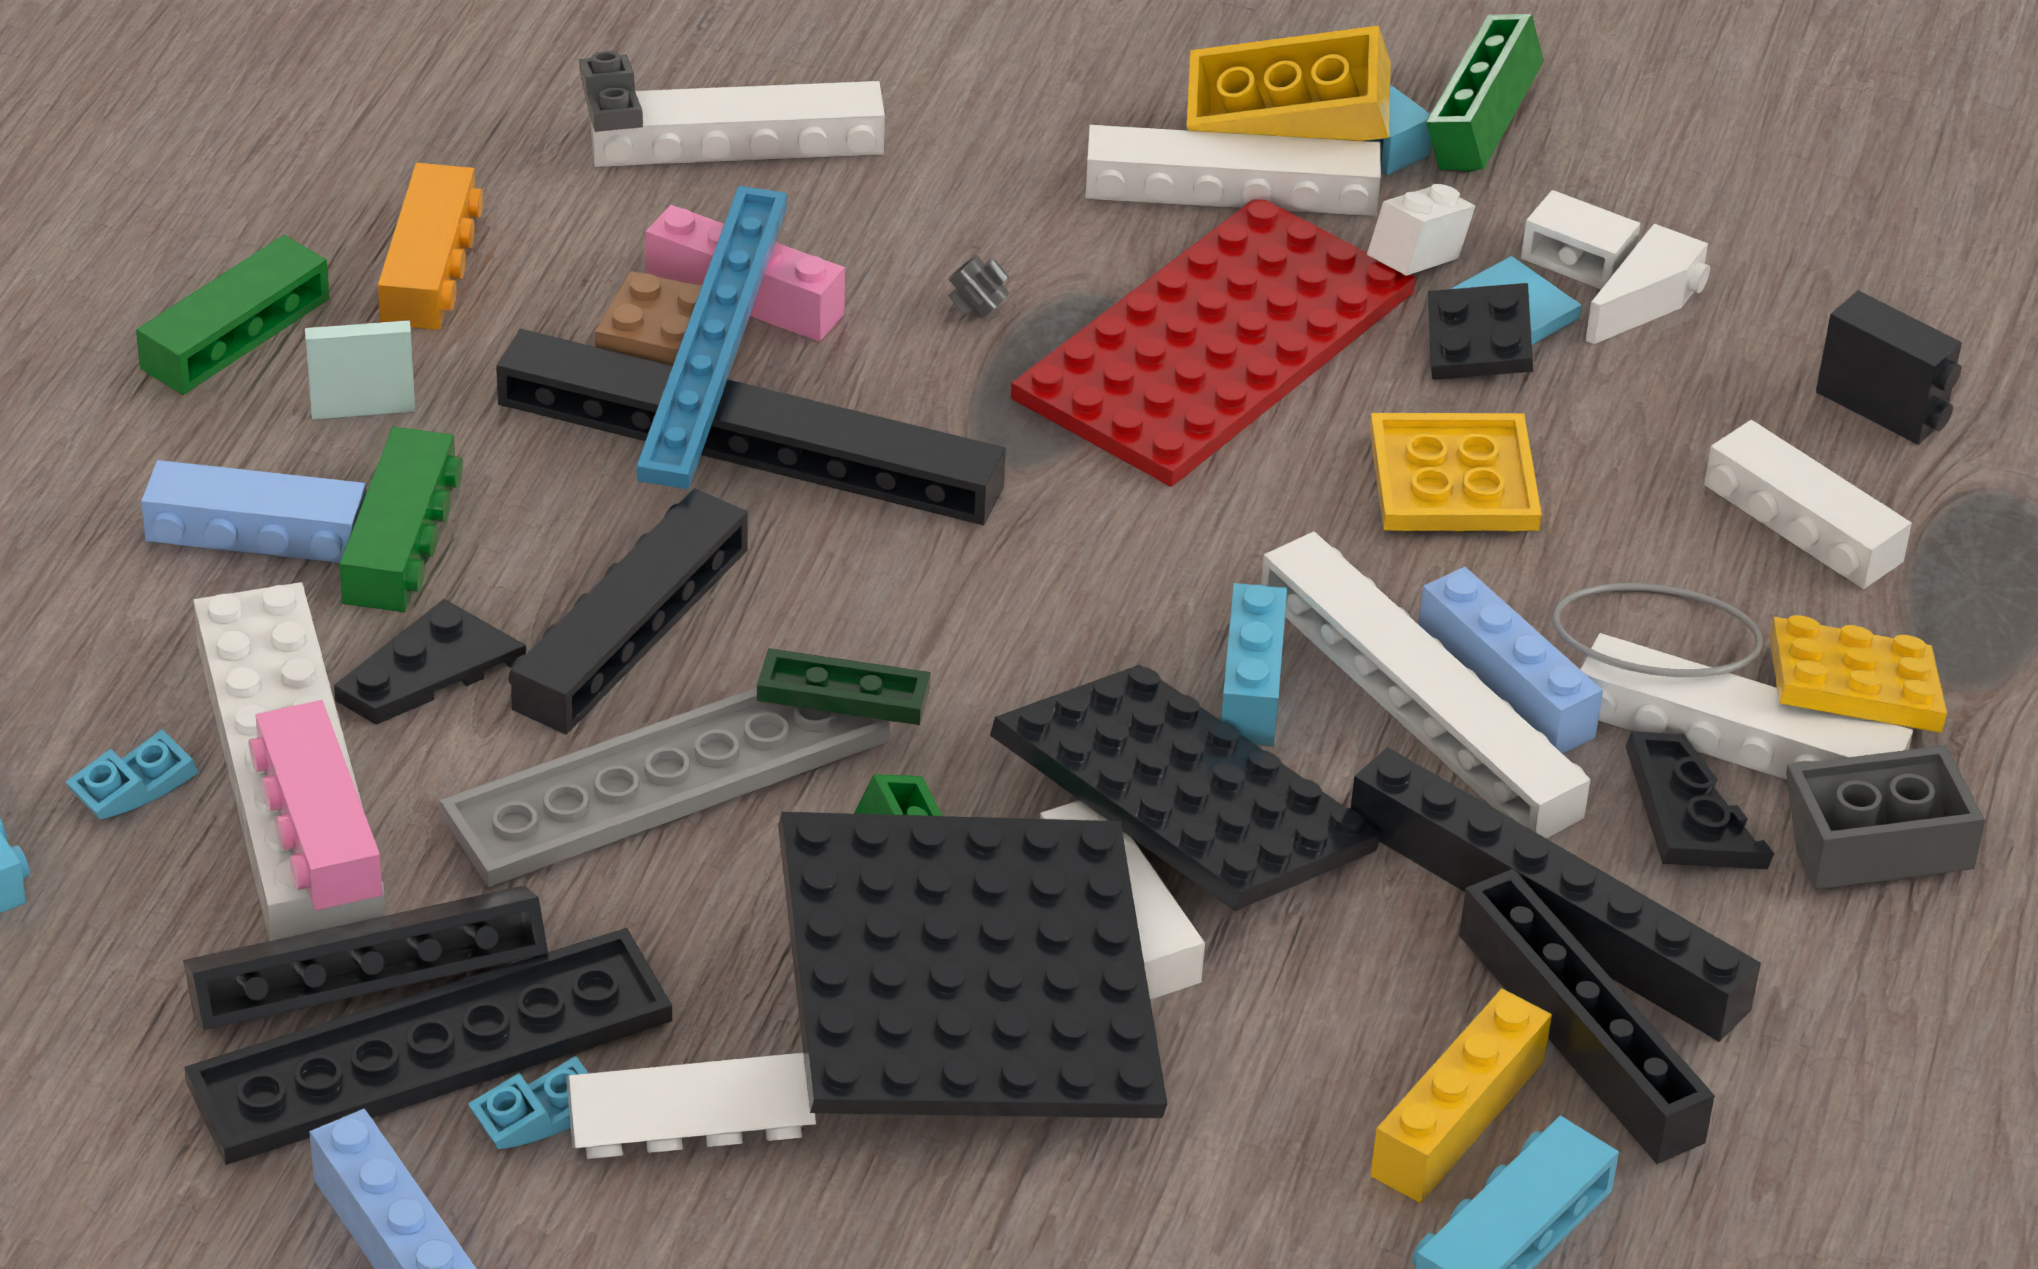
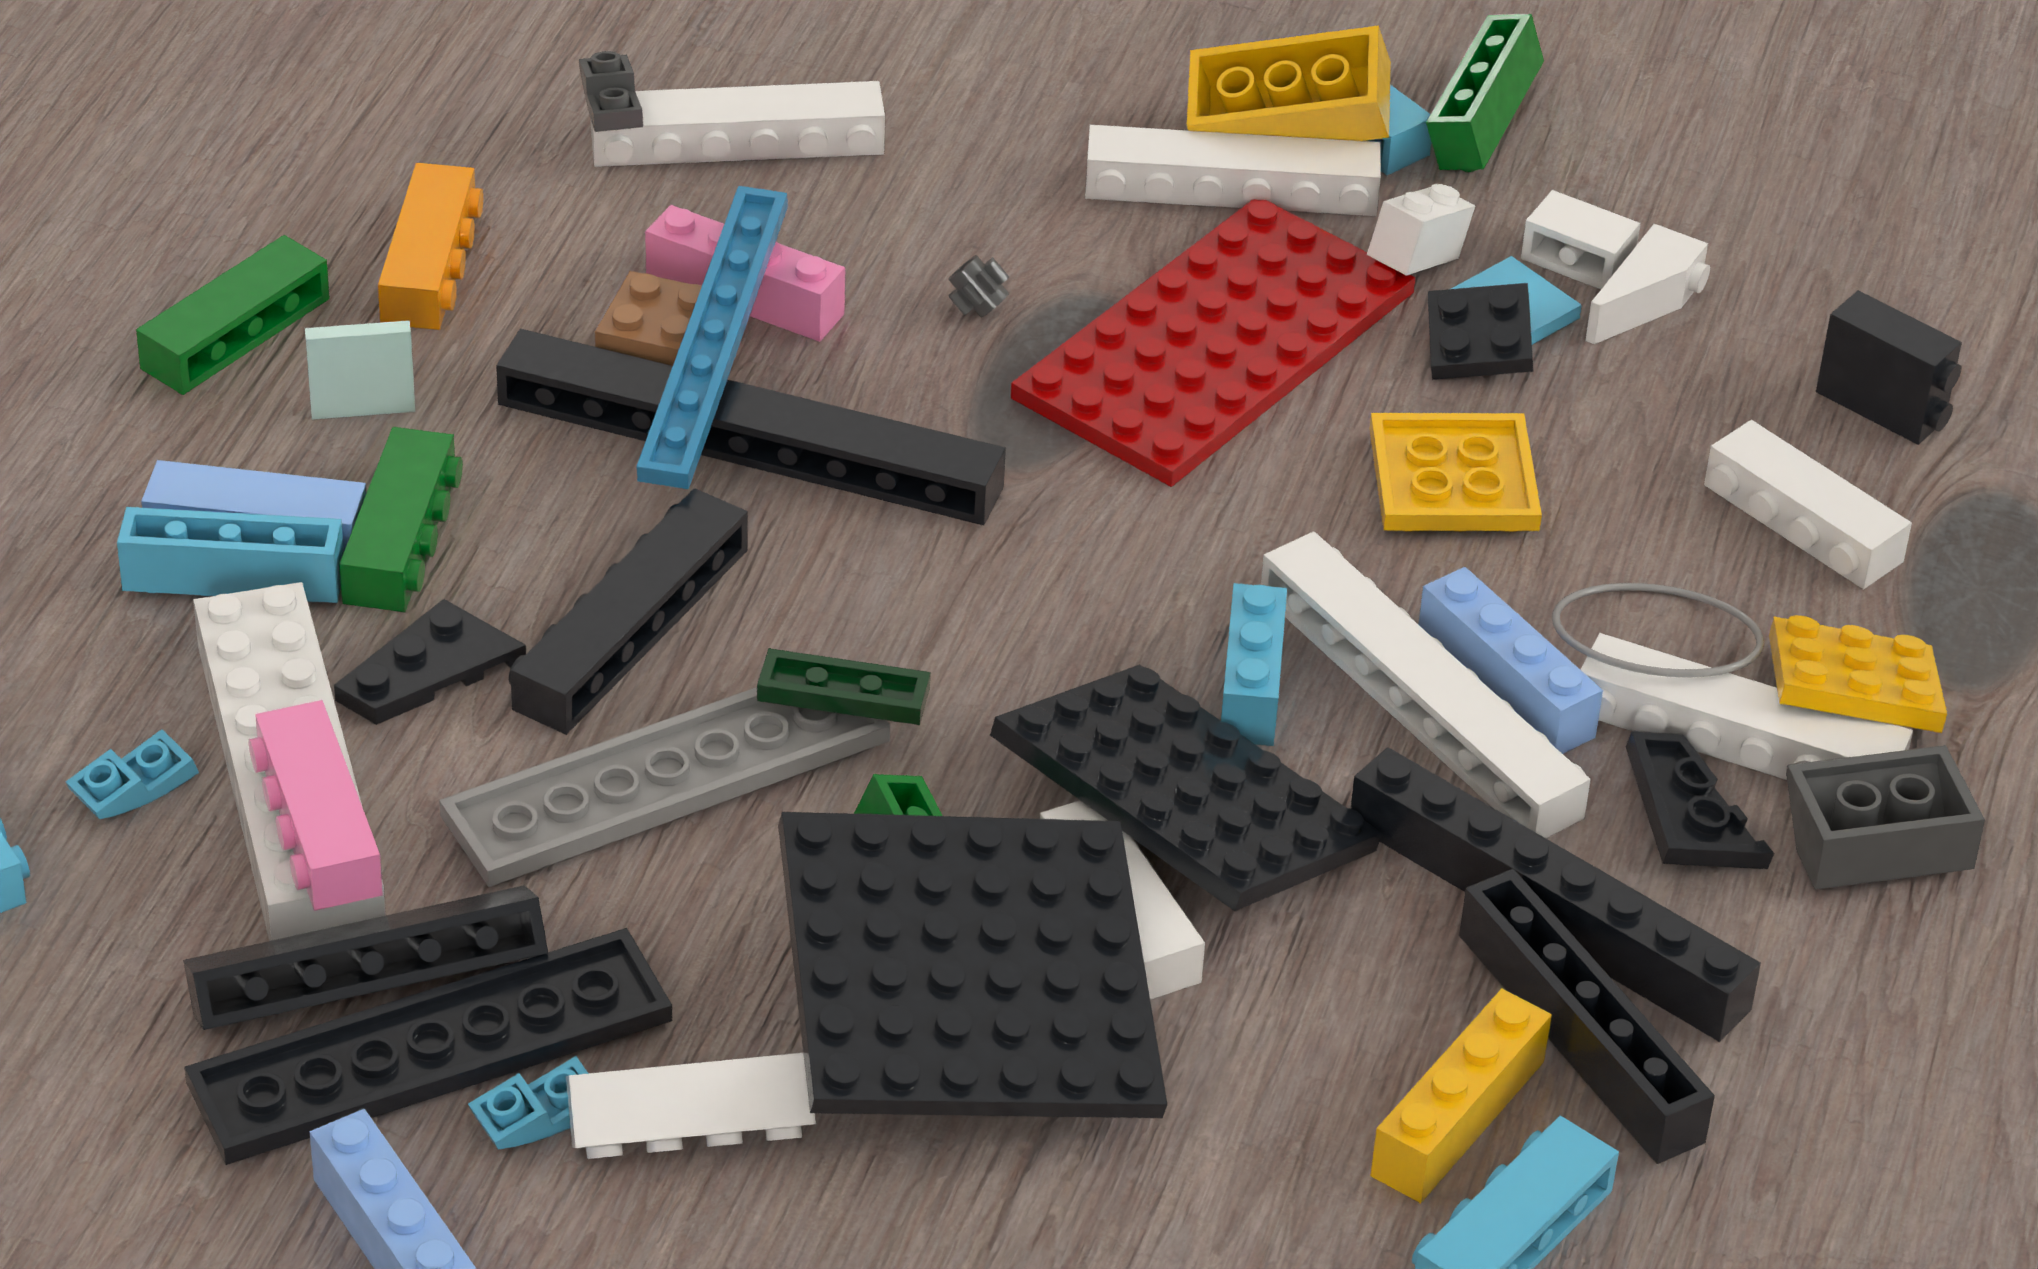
(228, 552): none -> medium azure brick

